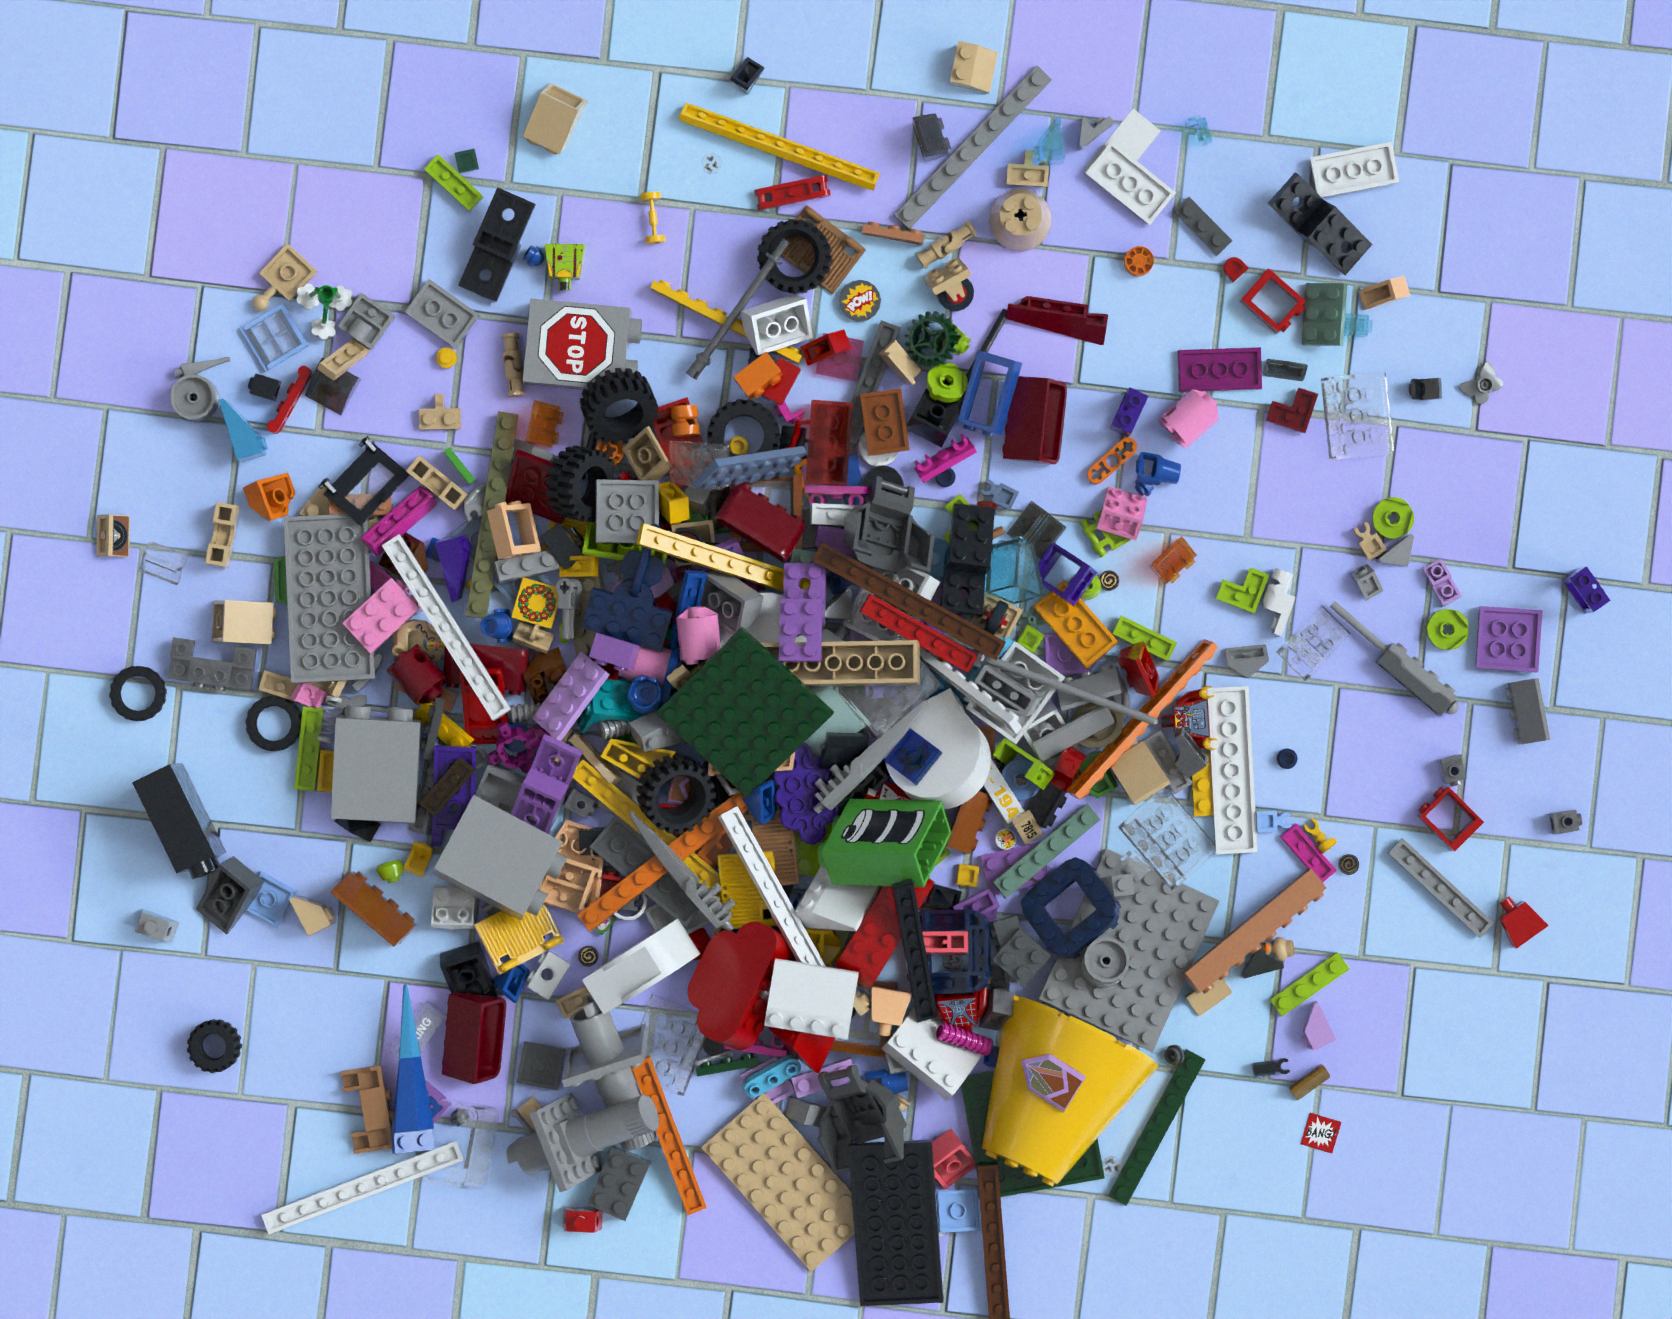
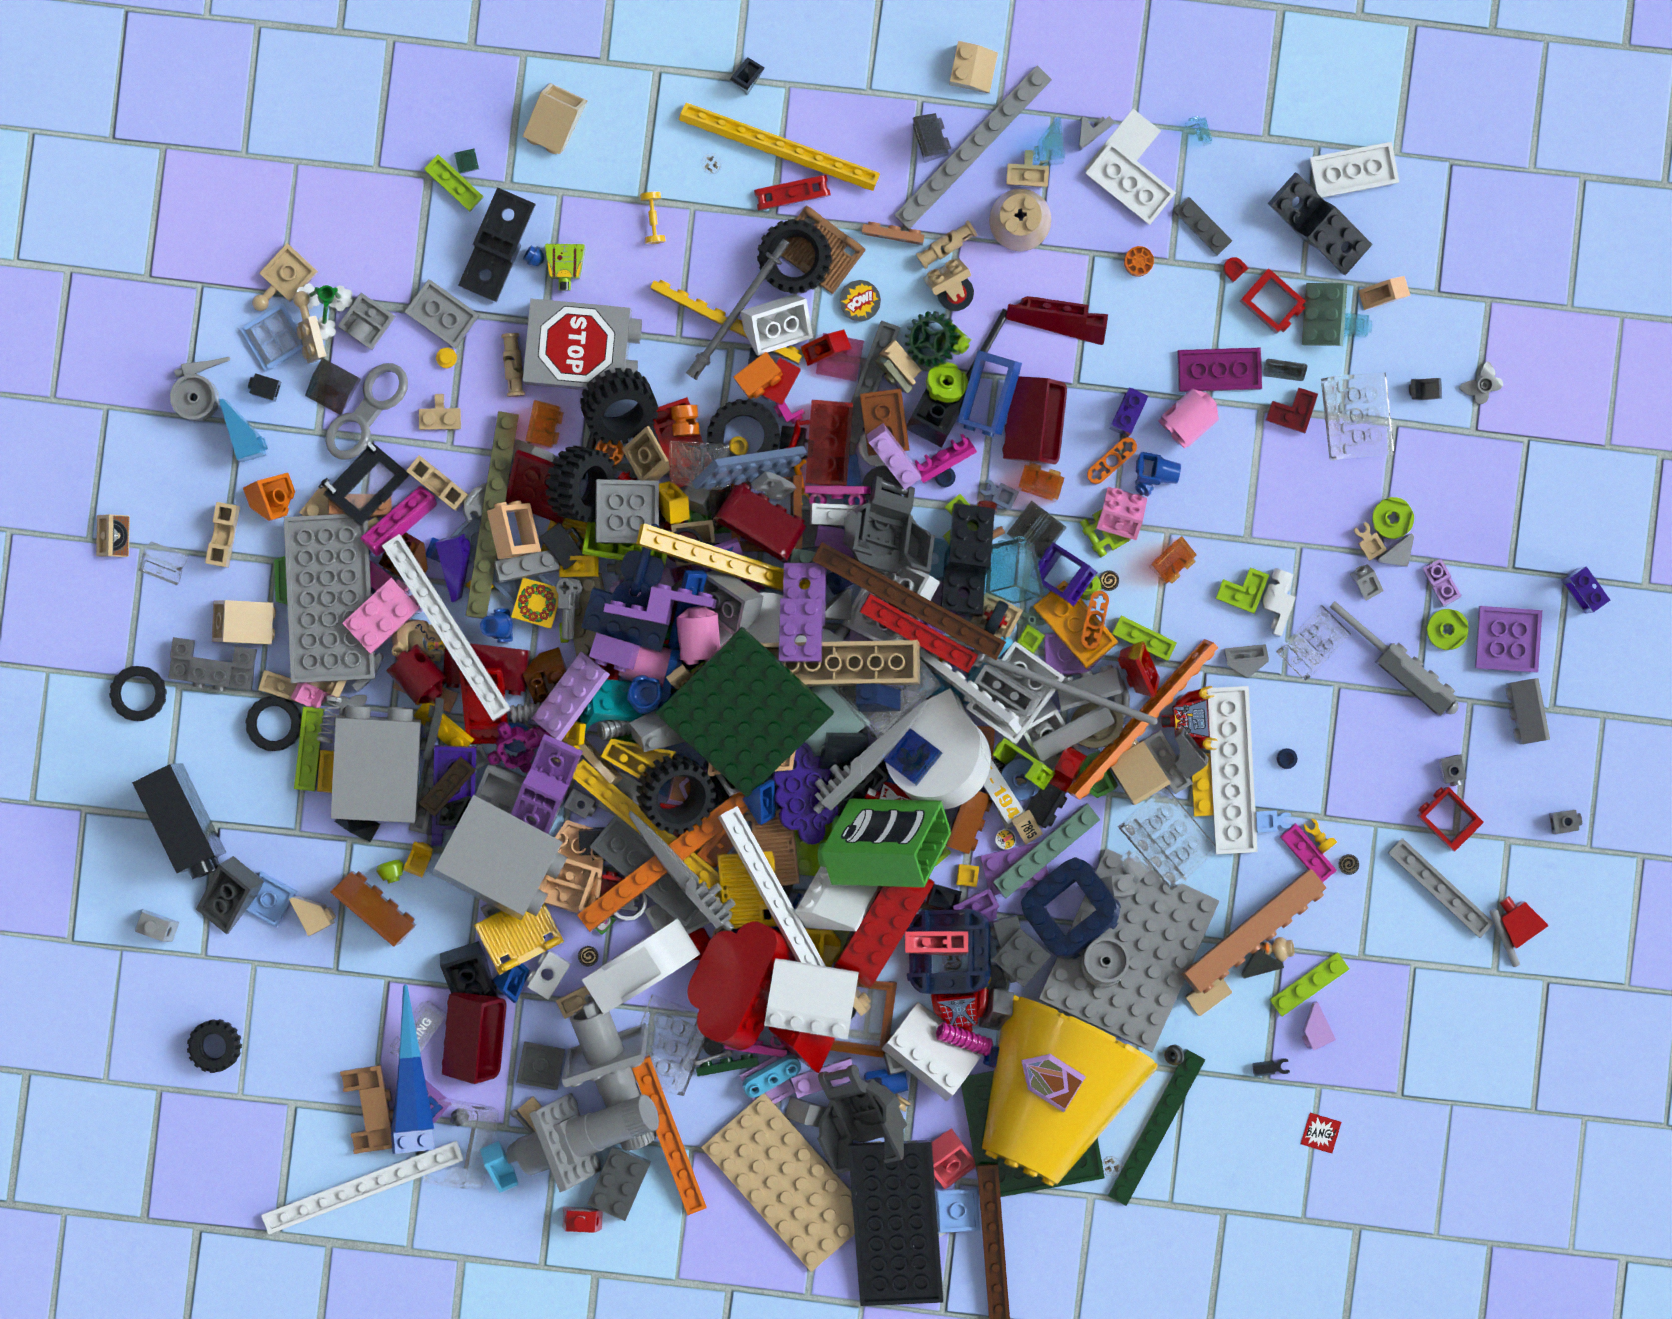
(285, 408): red plate -> none
(308, 330): none -> tan plate
(343, 359): tan plate -> none
(367, 411): none -> light grey bar
(452, 909): white plate -> none
(453, 811): none -> pearl dark grey piece
(458, 464): bright green tile -> none
(498, 1168): none -> medium azure panel
(533, 637): tan hips -> none
(575, 735): none -> yellow plate
(660, 604): none -> medium lavender bracket
(774, 485): none -> light grey slope
(877, 698): none -> dark blue slope
(888, 1008): light nougat torso -> none
(893, 375): none -> olive plate
(894, 456): none -> lavender brick
(914, 950): black tile -> none
(1041, 482): none -> clear orange slope
(1103, 607): none -> orange beam
(1309, 1082): pearl gold slope -> none
(1504, 937): none -> light grey bar

